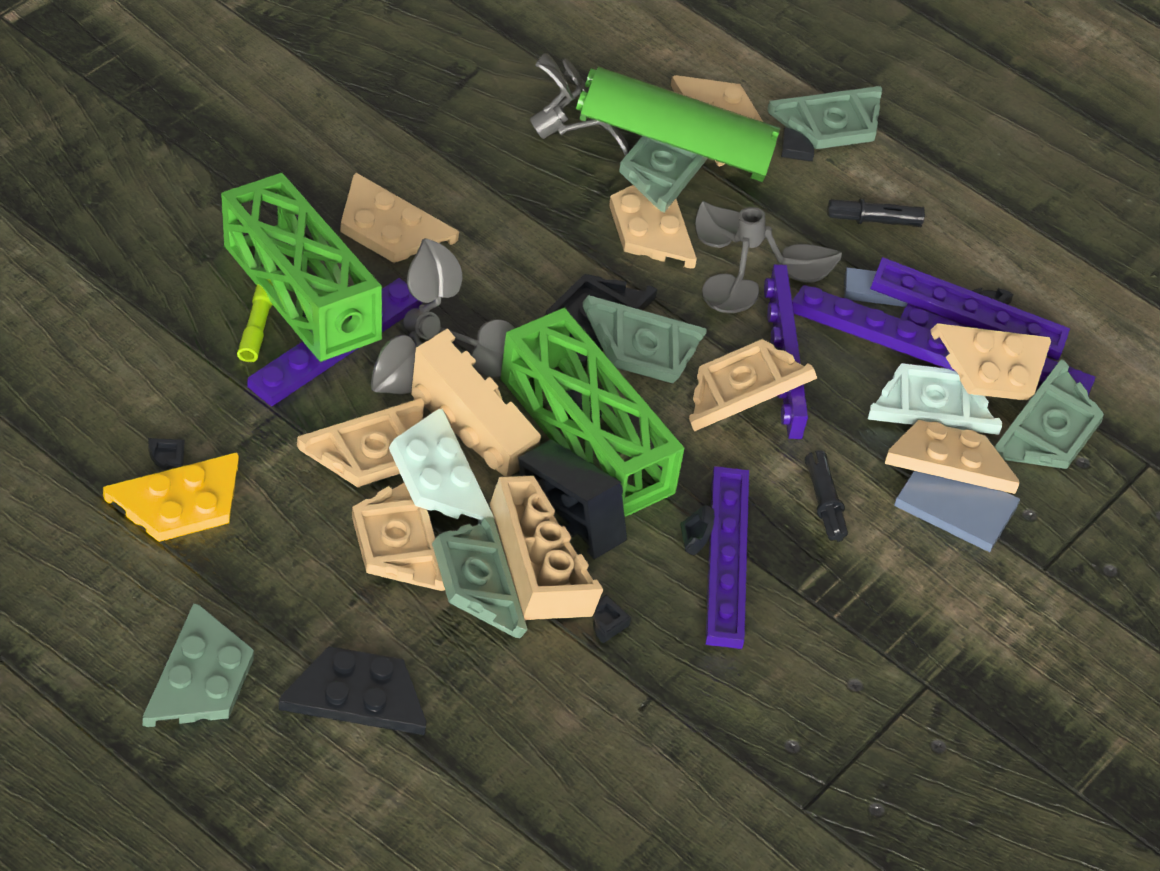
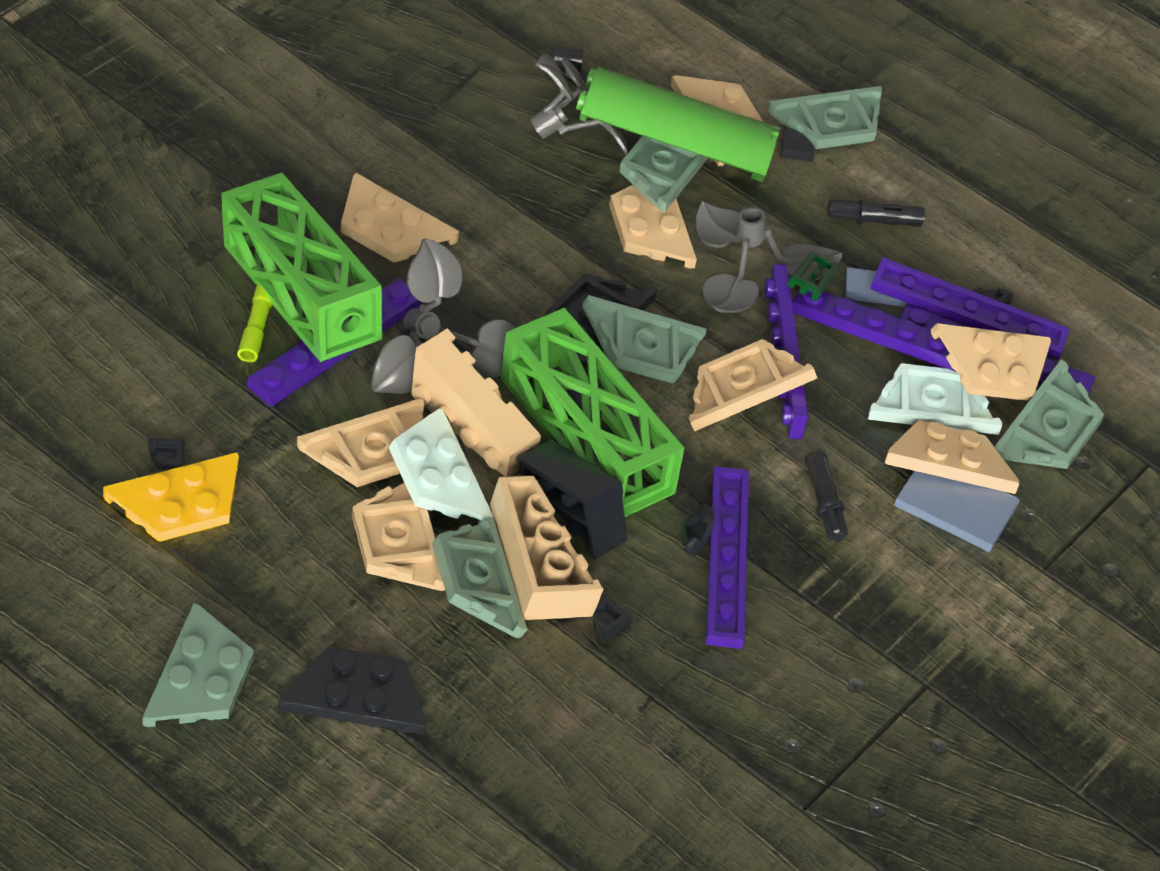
(572, 54): none -> black hinge
(808, 284): none -> dark green tile

